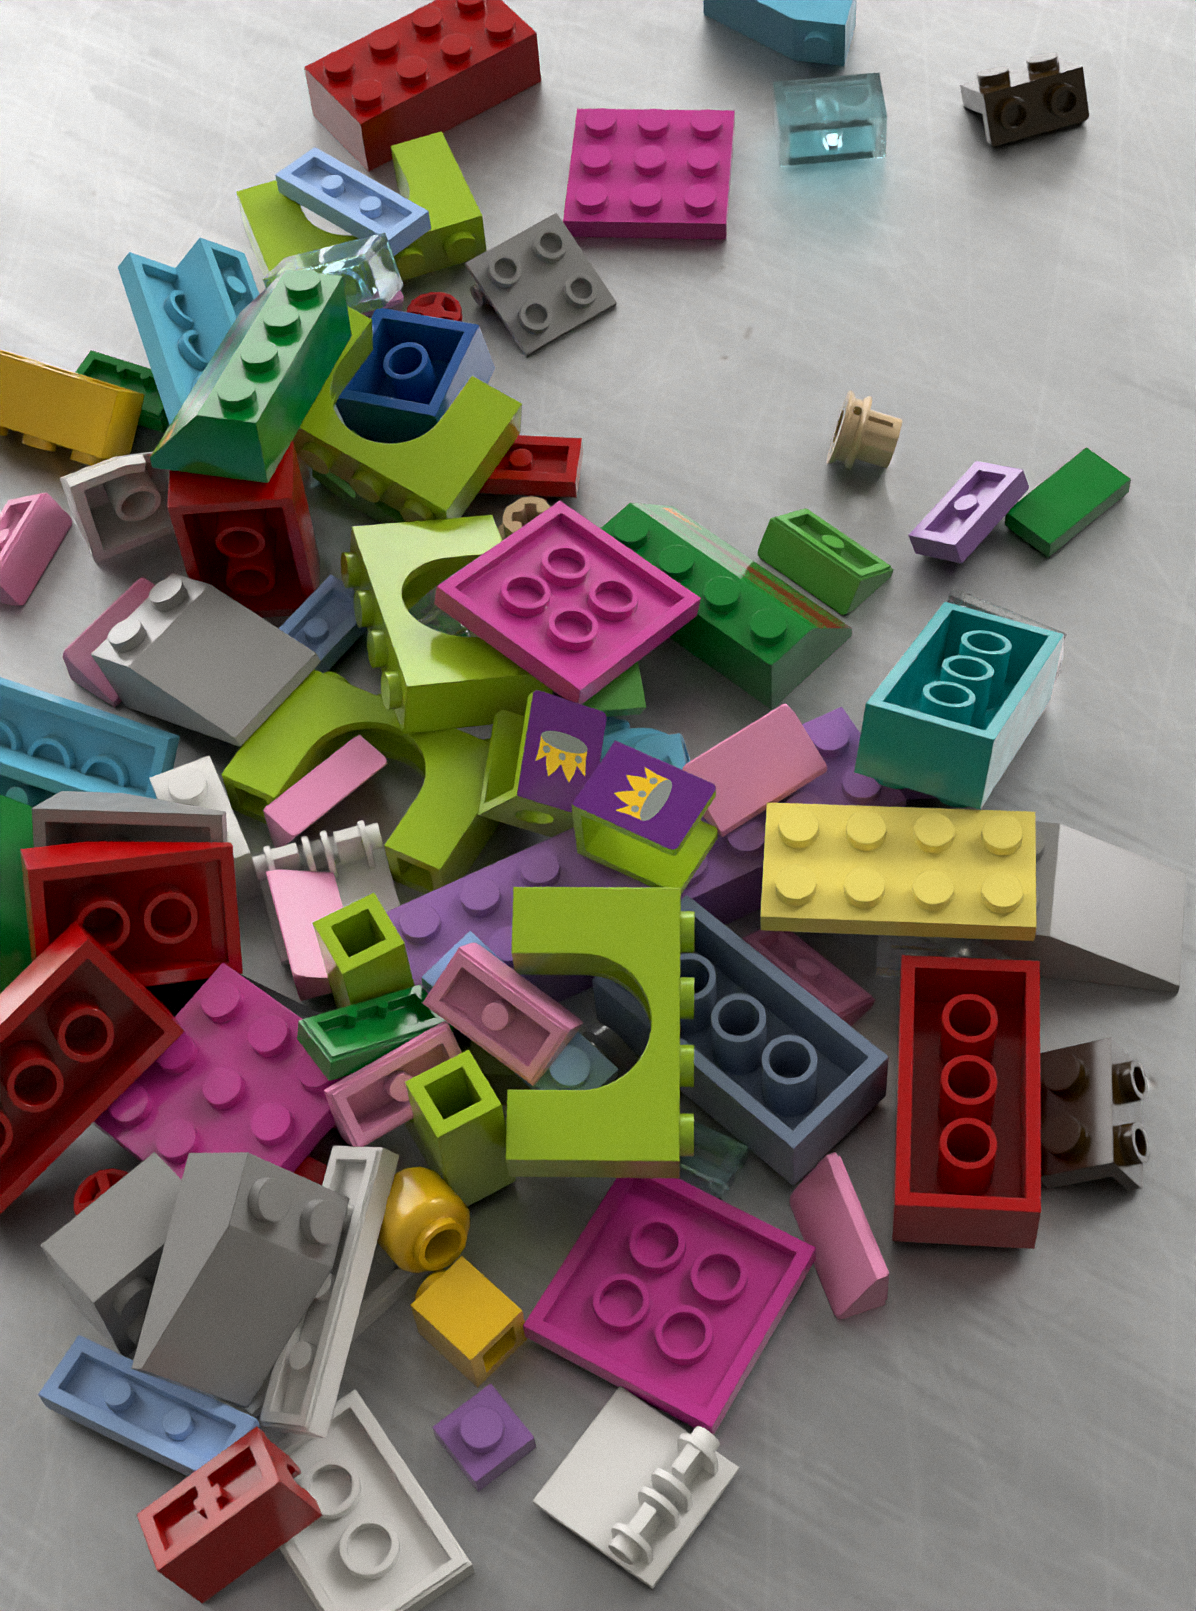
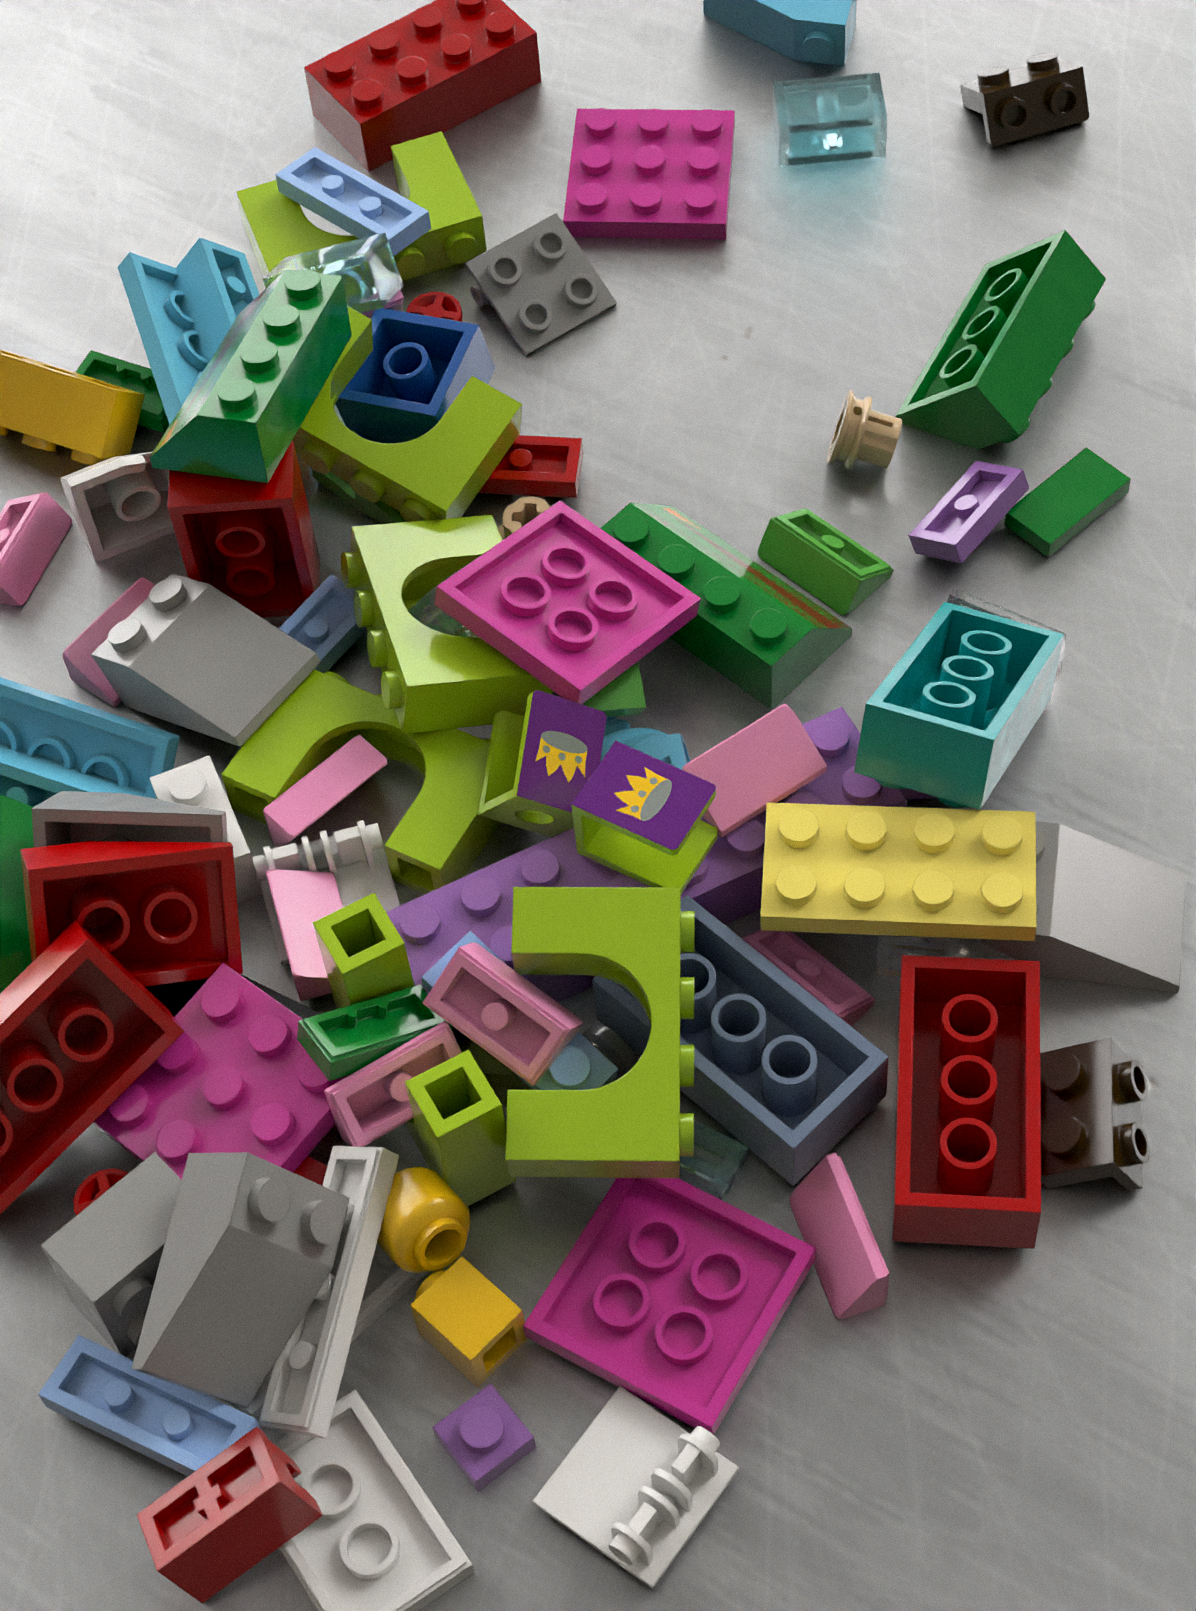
(1005, 344): none -> green slope

